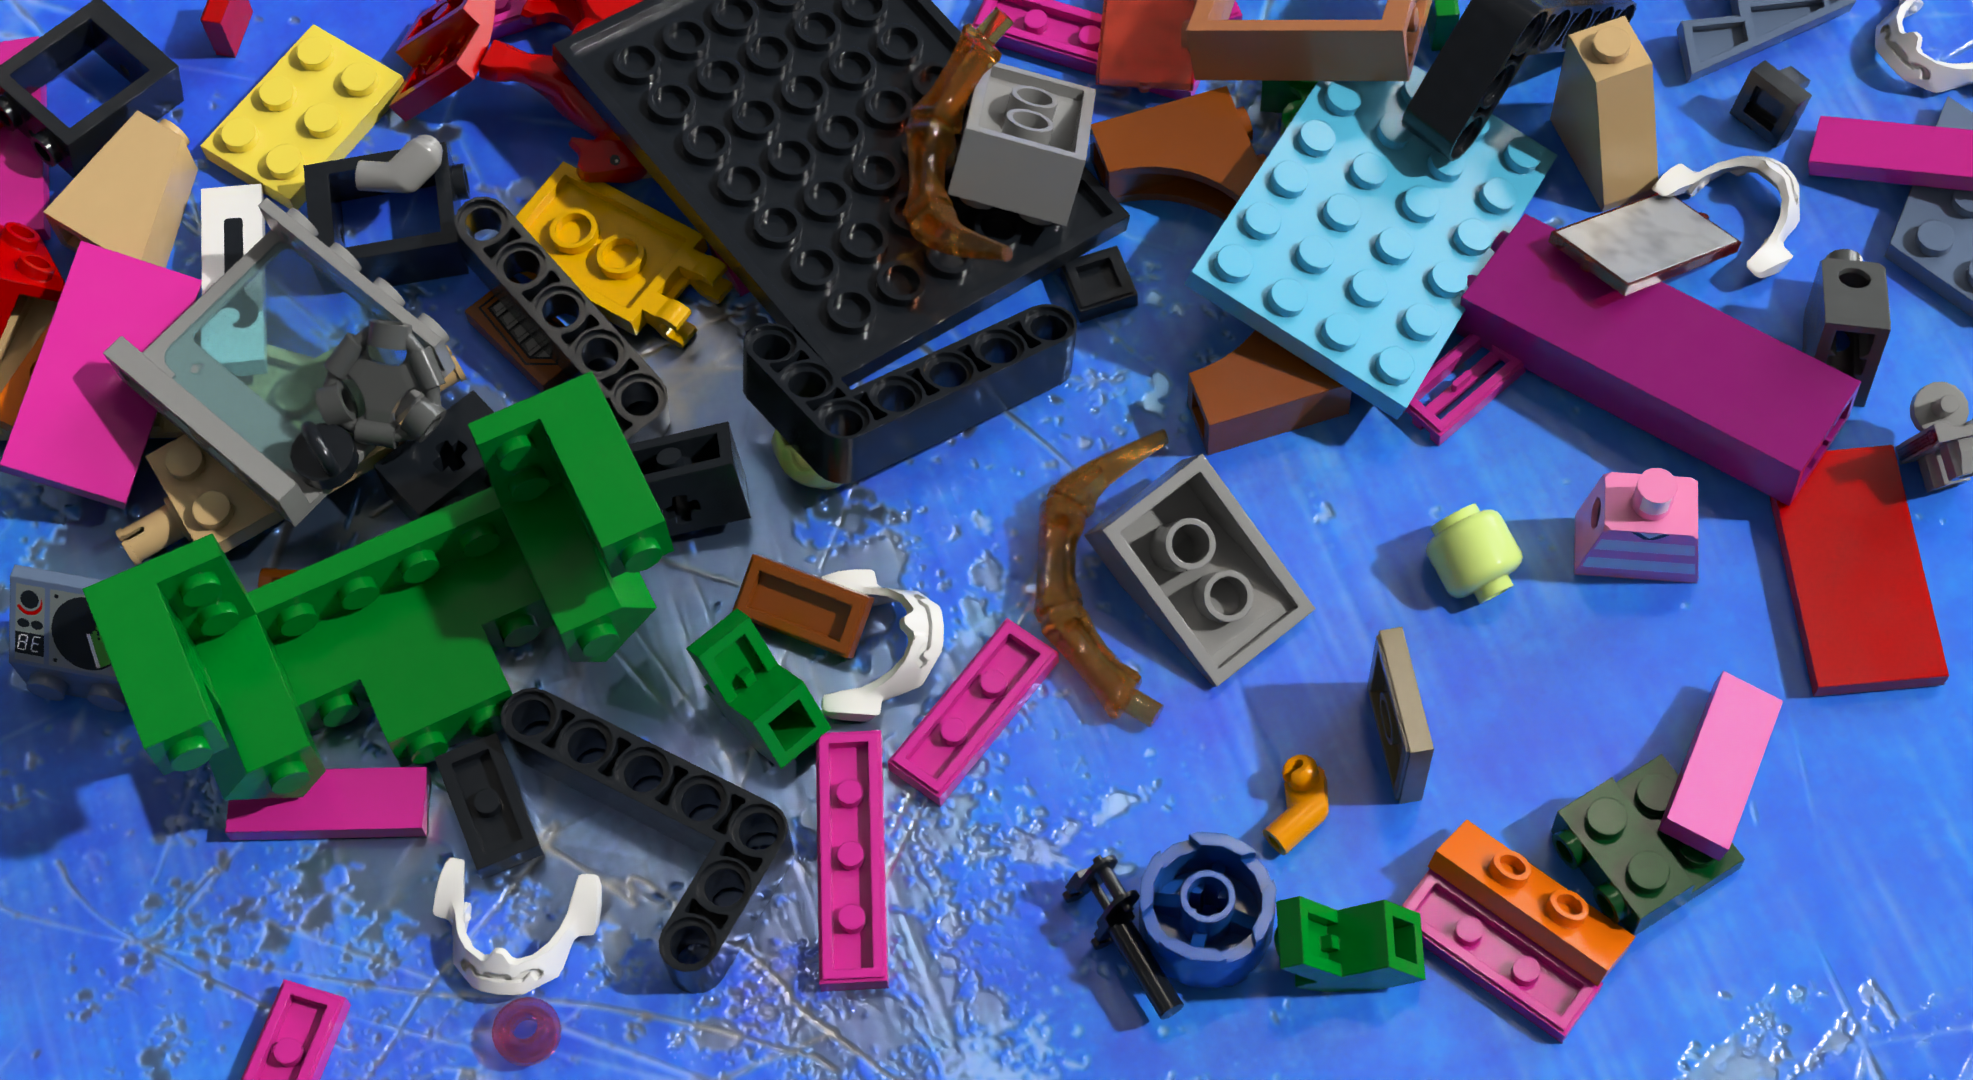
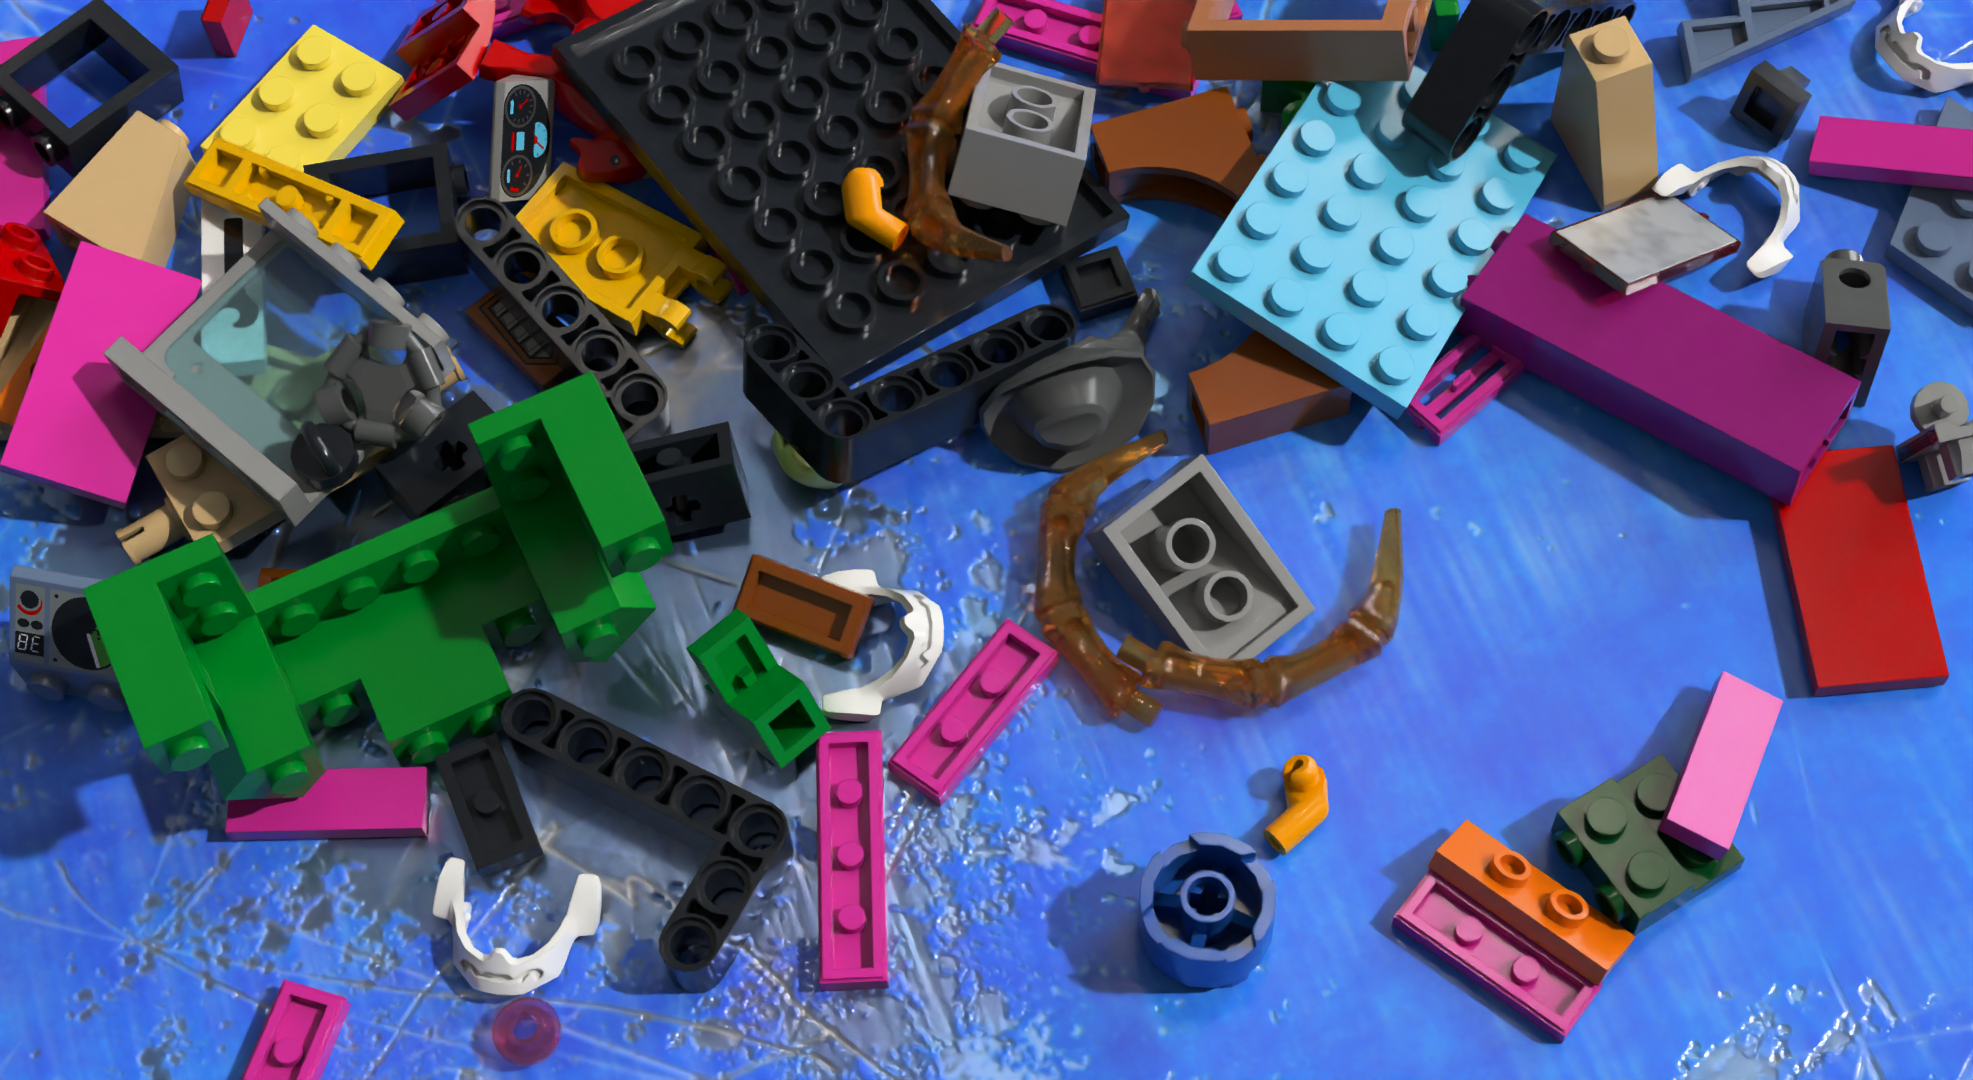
(243, 179): none -> yellow plate
(405, 171): light grey arm -> none
(521, 136): none -> slope
(864, 208): none -> light orange arm
(1077, 398): none -> dark grey hat
(1117, 927): black piece -> none
(1283, 677): none -> clear orange animal
(1349, 947): green brick -> none
(1400, 716): tile -> none
(1474, 553): yellowish green head -> none
(1639, 528): bright pink torso -> none

